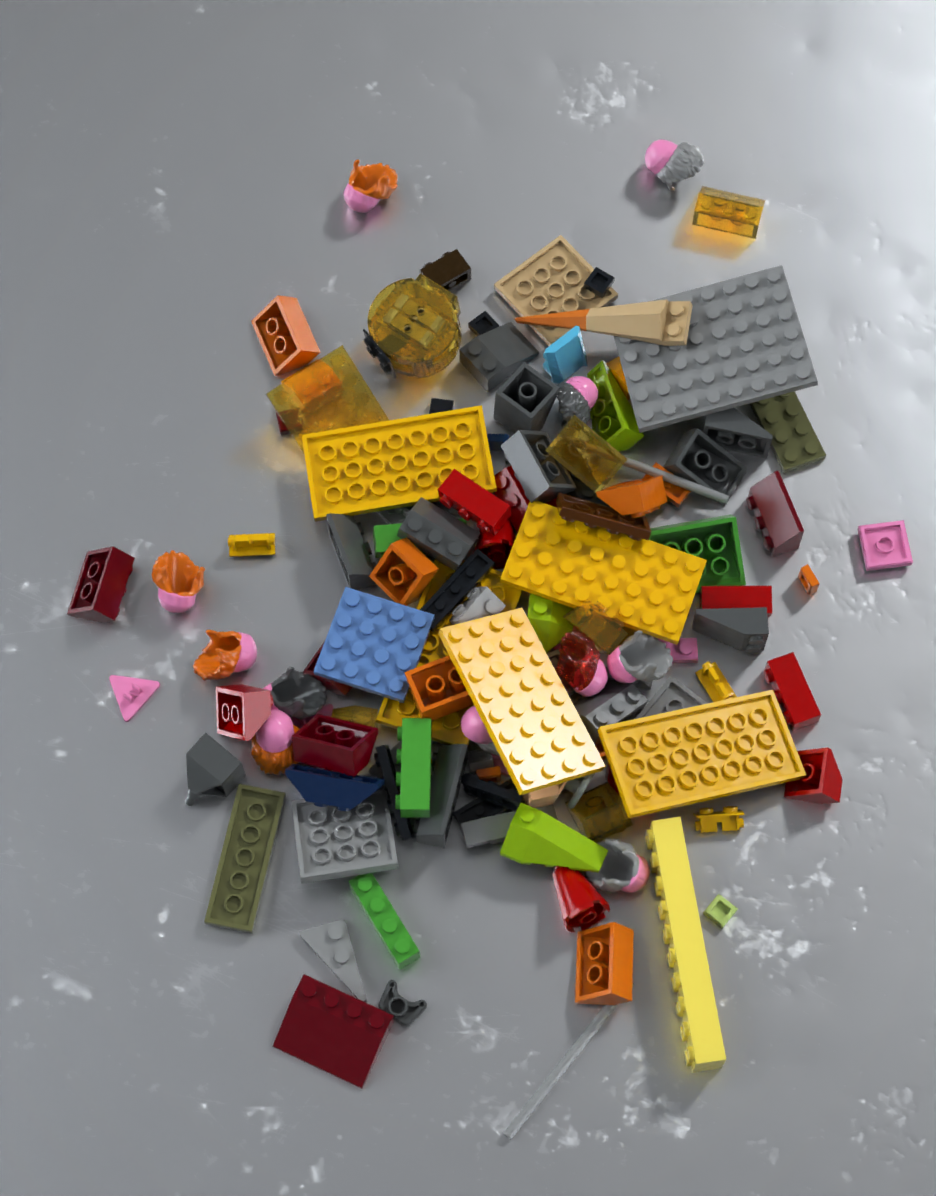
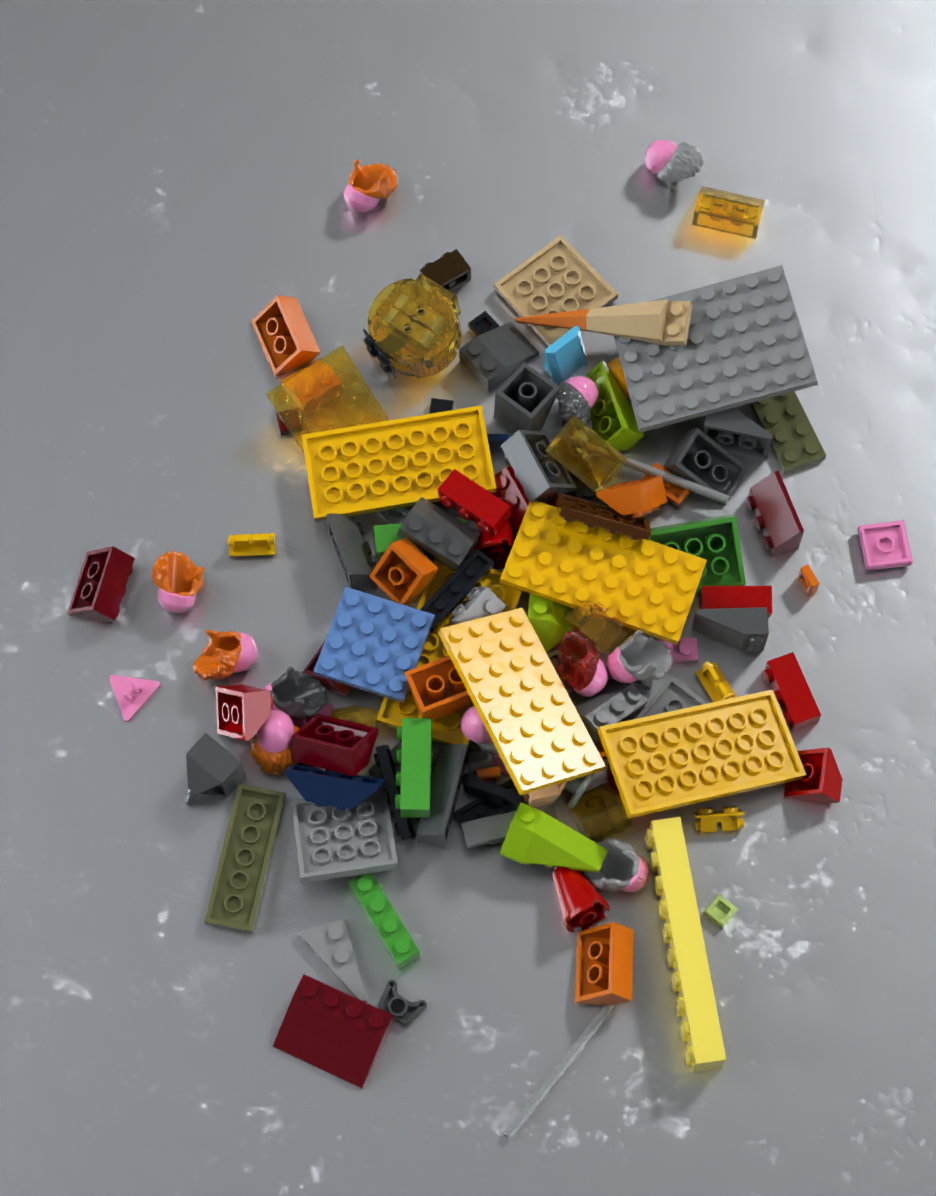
(599, 282): black plate -> none

